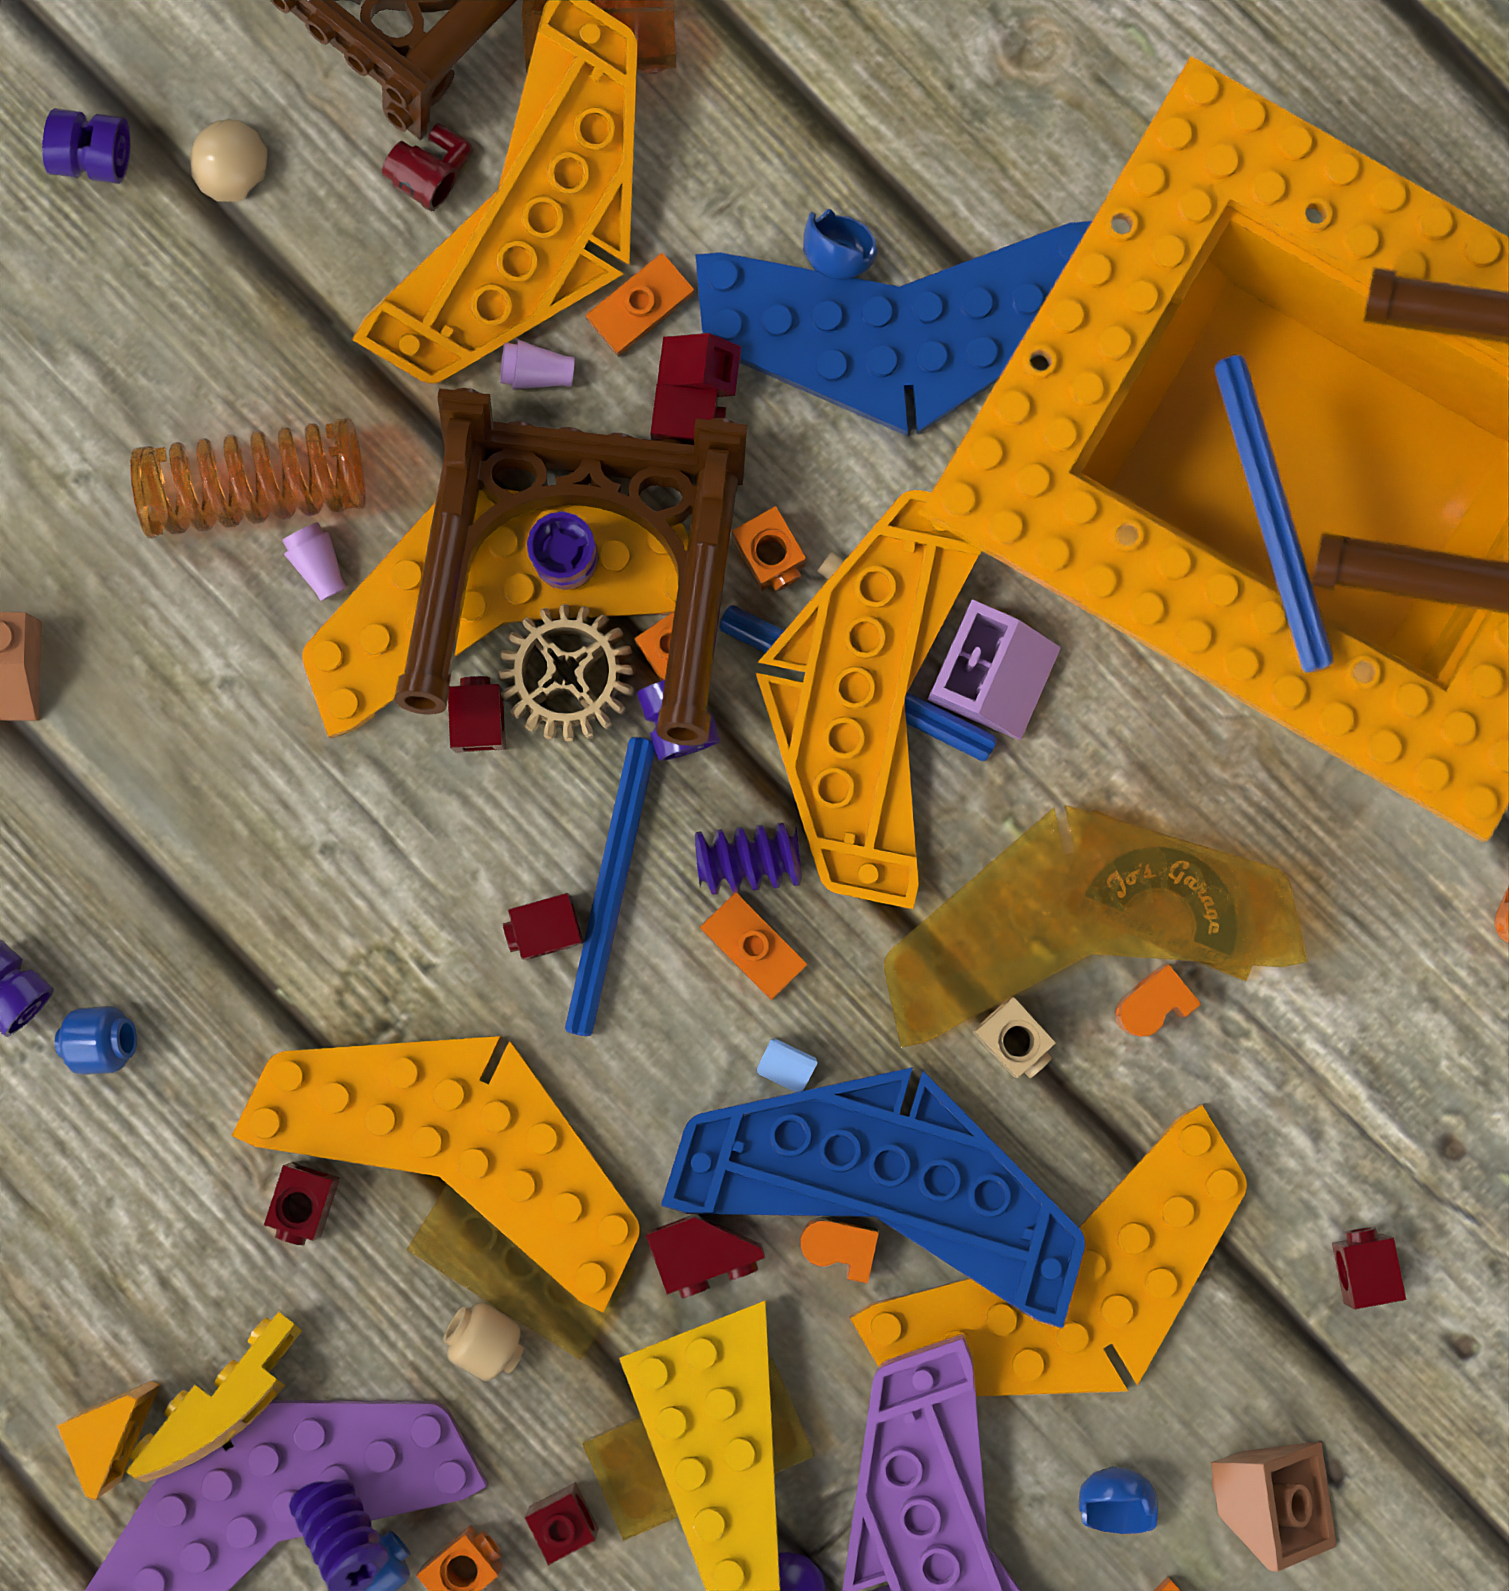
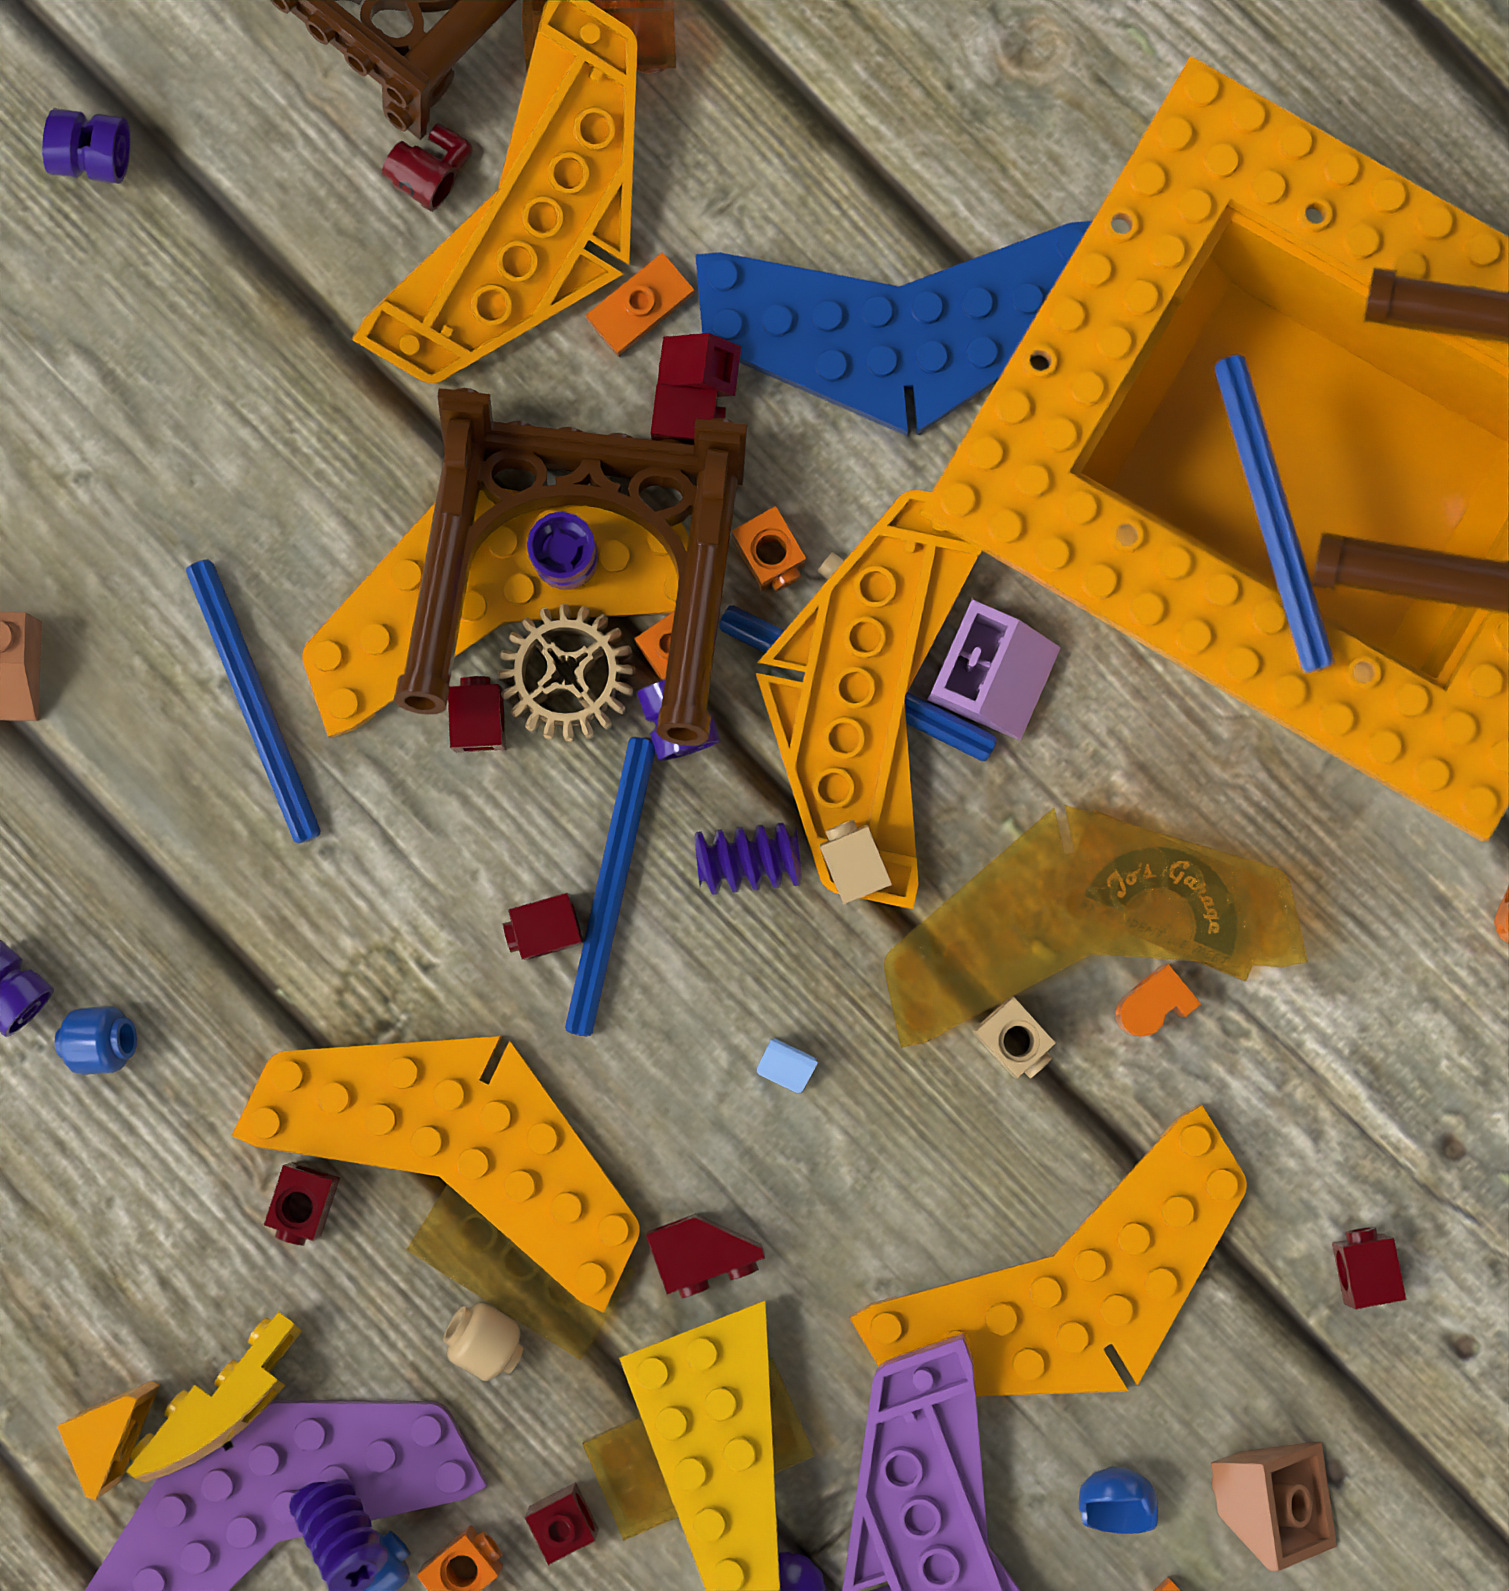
(149, 486): clear orange piece -> none
(228, 160): tan hair -> none
(253, 701): none -> blue axle
(315, 559): lavender cone -> none
(534, 367): lavender cone -> none
(753, 946): orange plate -> none
(833, 1241): orange leg -> none
(838, 245): blue hair -> none
(854, 861): none -> tan brick
(921, 1174): blue wing -> none

